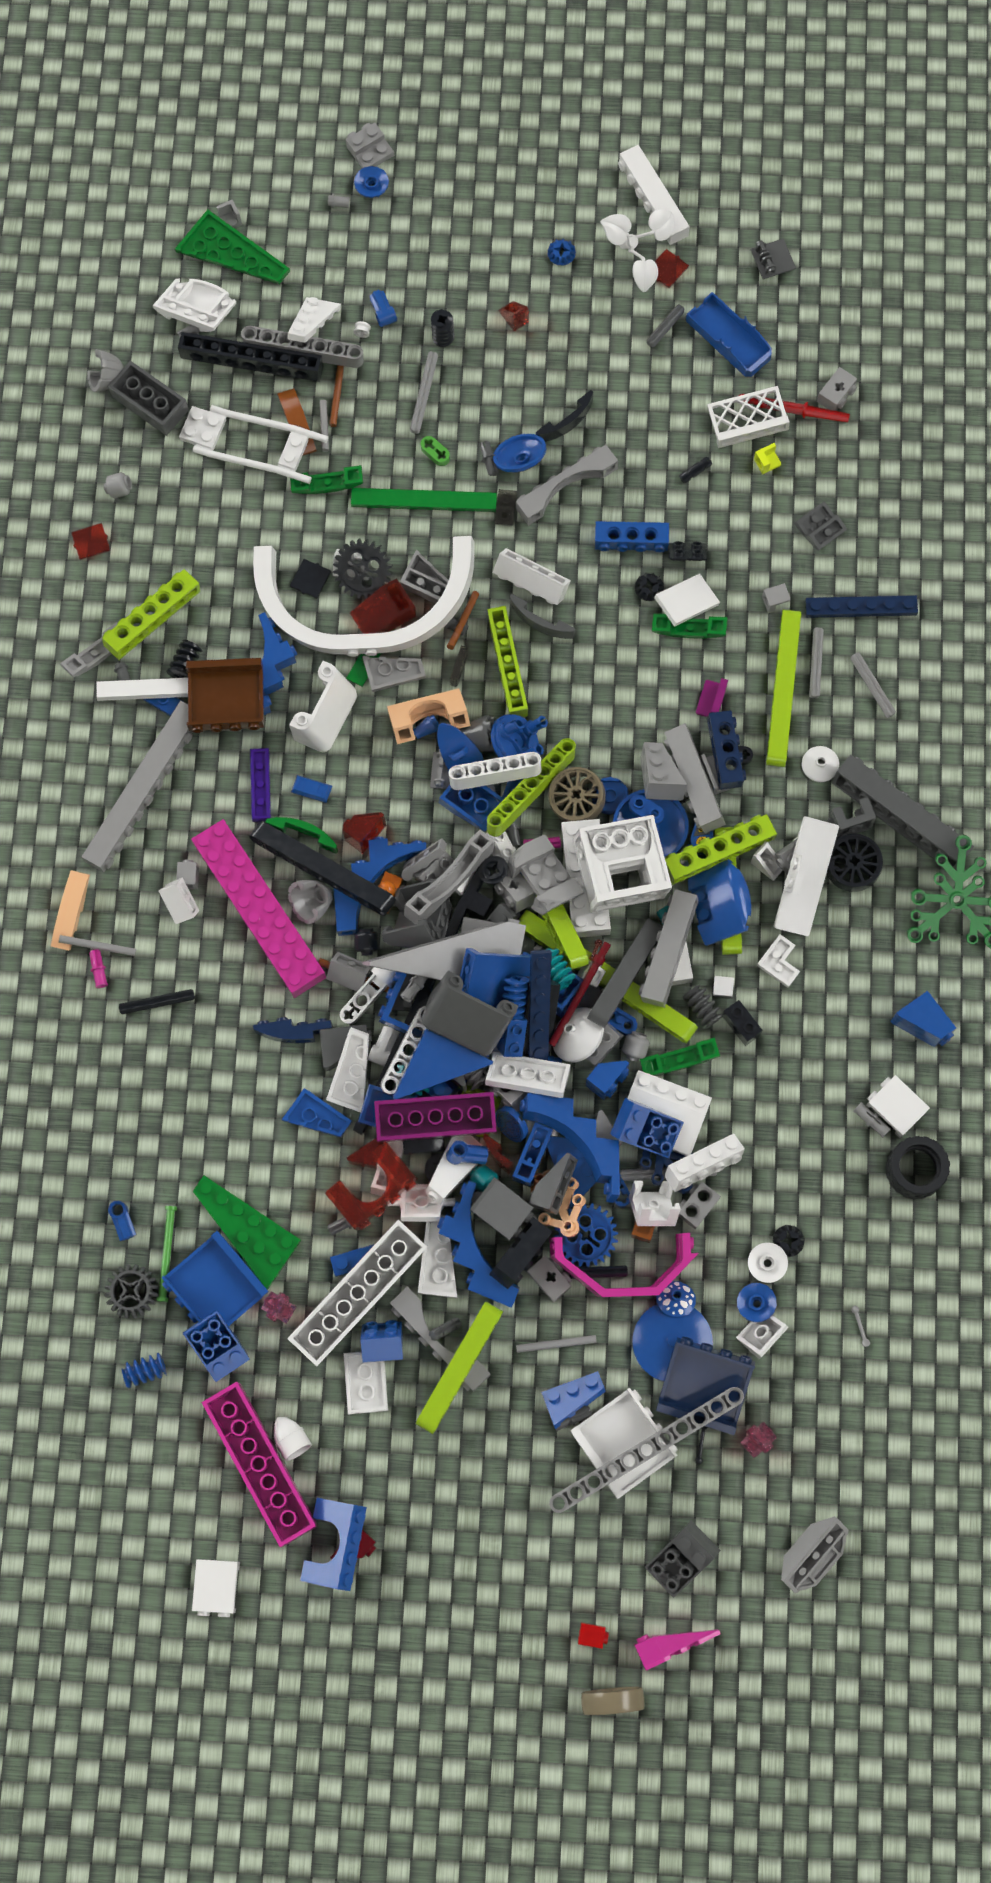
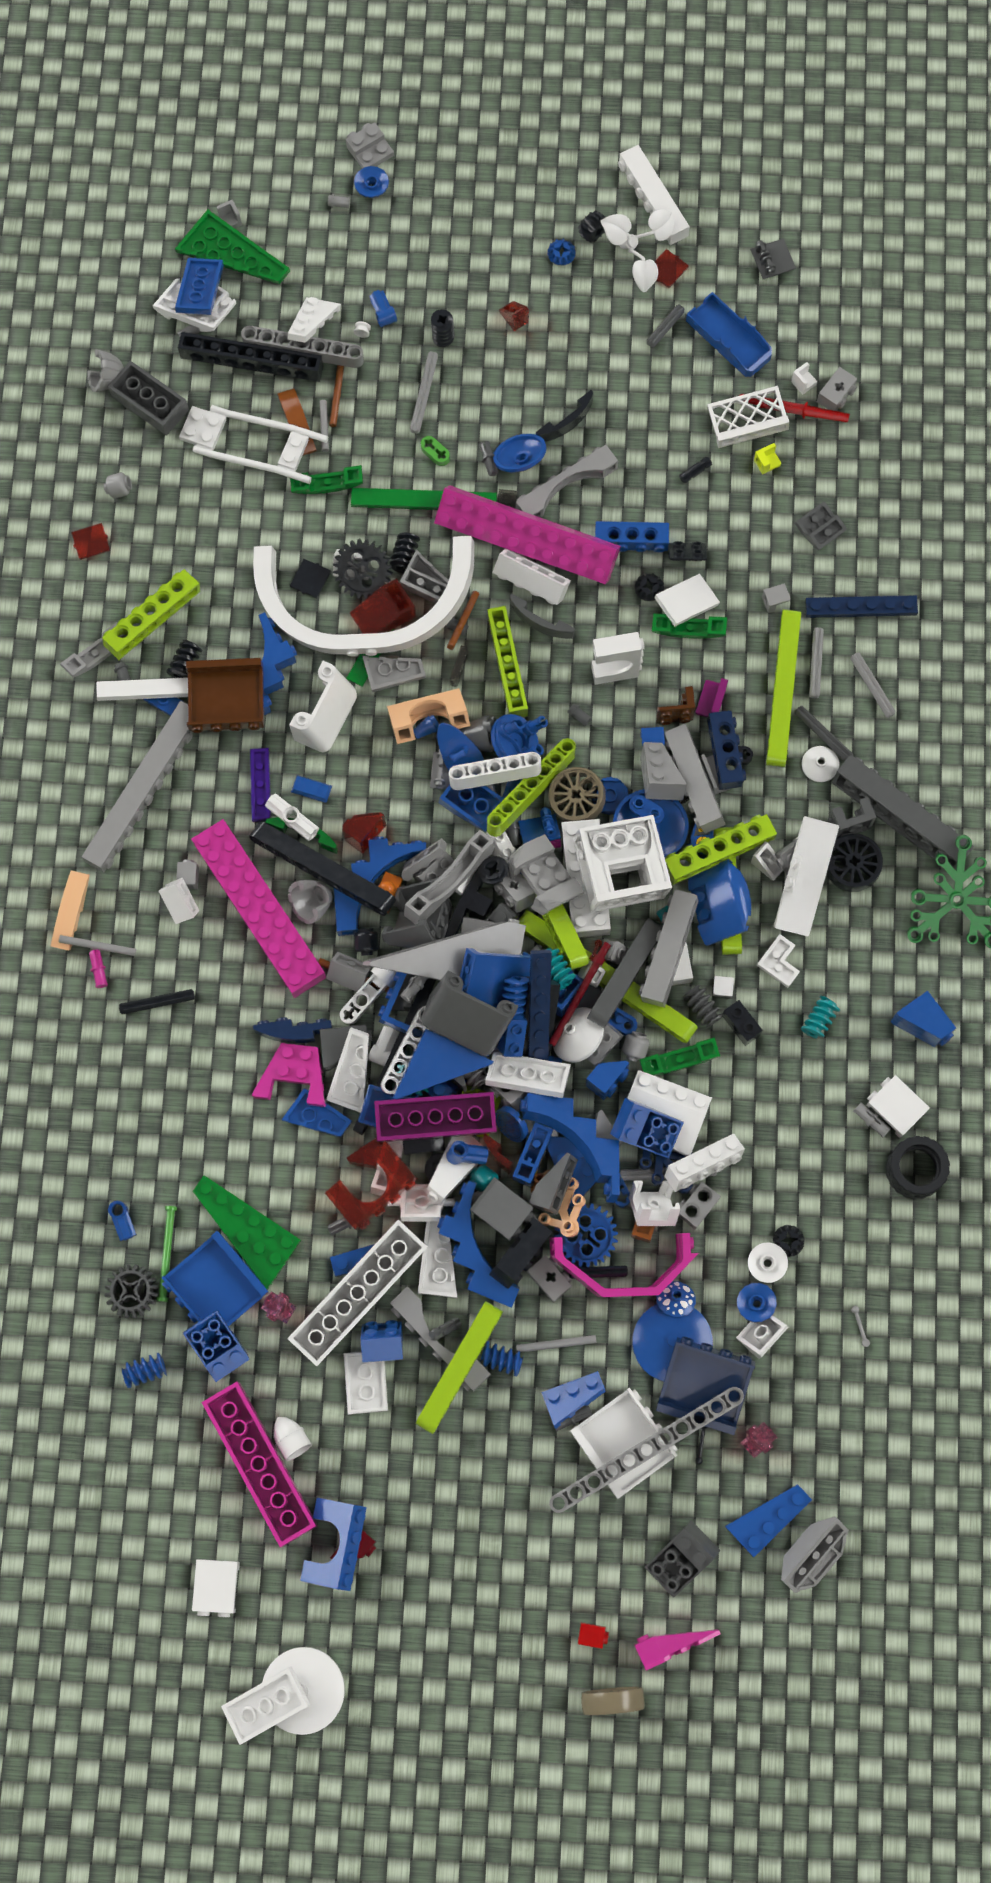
(199, 286): none -> blue plate
(265, 1705): none -> white plate
(283, 810): none -> white piece
(294, 1065): none -> dark pink wing
(322, 1686): none -> white dish
(403, 550): none -> black piece
(502, 1359): none -> blue piece
(527, 534): none -> dark pink brick
(539, 826): none -> blue hinge
(579, 714): none -> dark grey pin
(591, 227): none -> black gear
(616, 952): none -> light grey bracket
(617, 657): none -> white arch
(653, 734): none -> blue panel
(680, 713): none -> reddish brown bracket
(766, 1521): none -> blue wing
(803, 379): none -> white panel
(820, 1017): none -> teal piece
(823, 733): none -> dark grey axle

